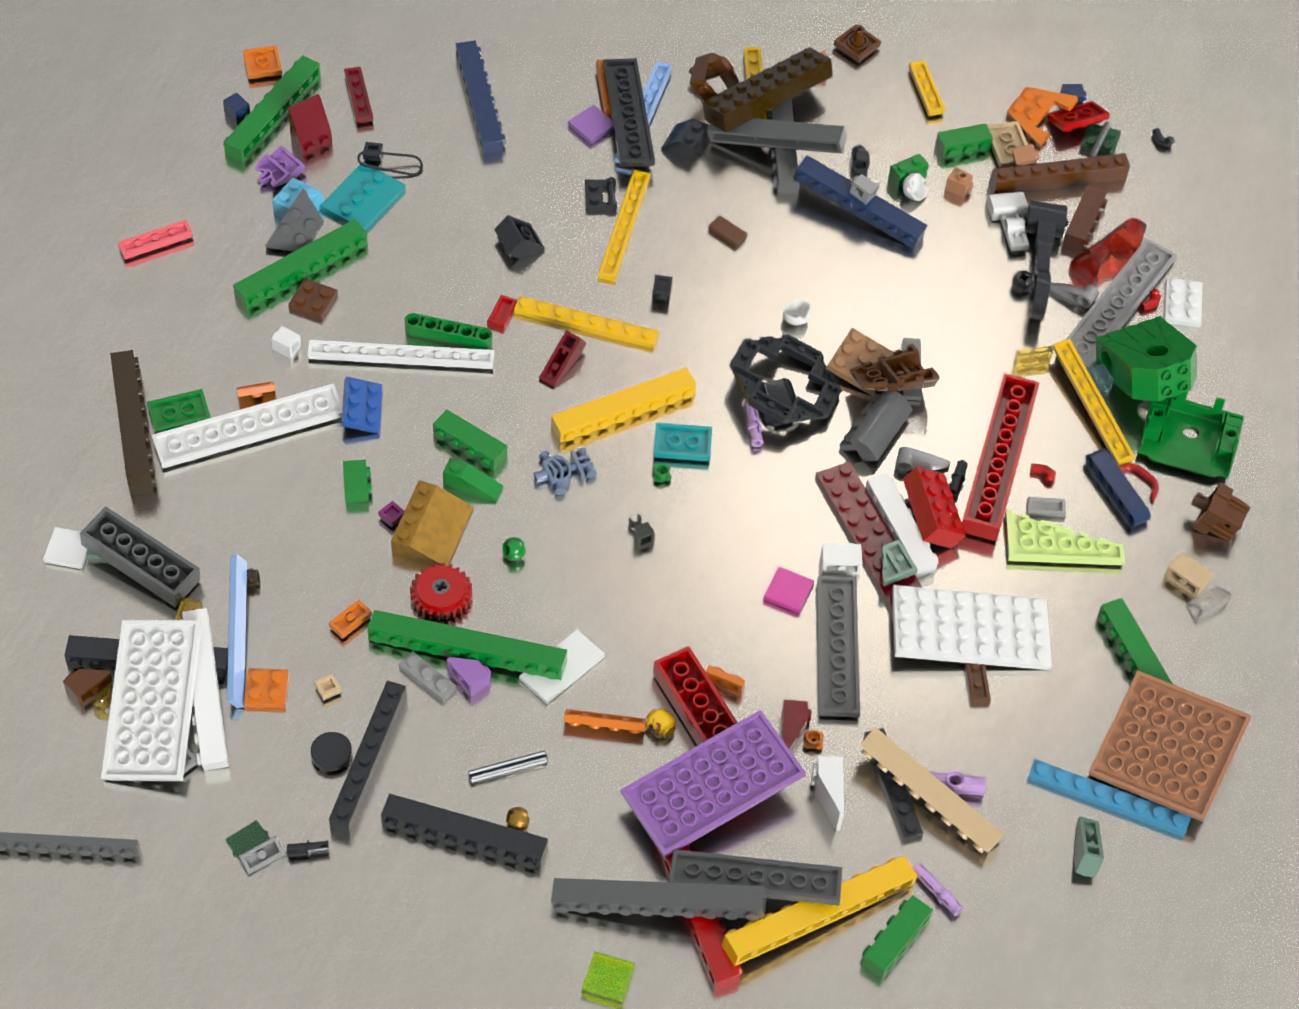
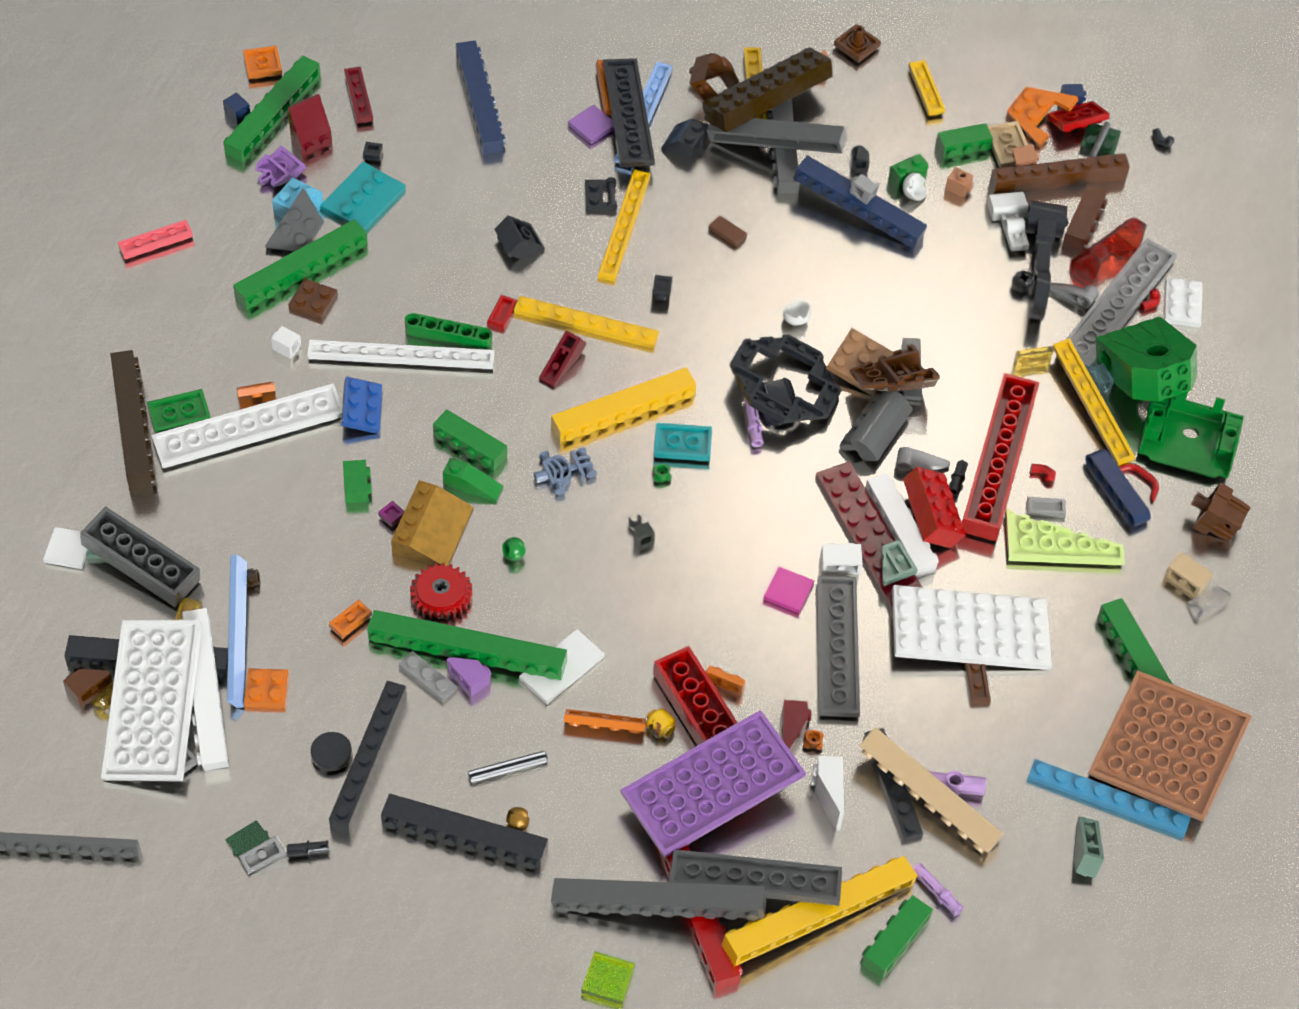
(327, 686): tan plate -> none
(390, 170): black piece -> none

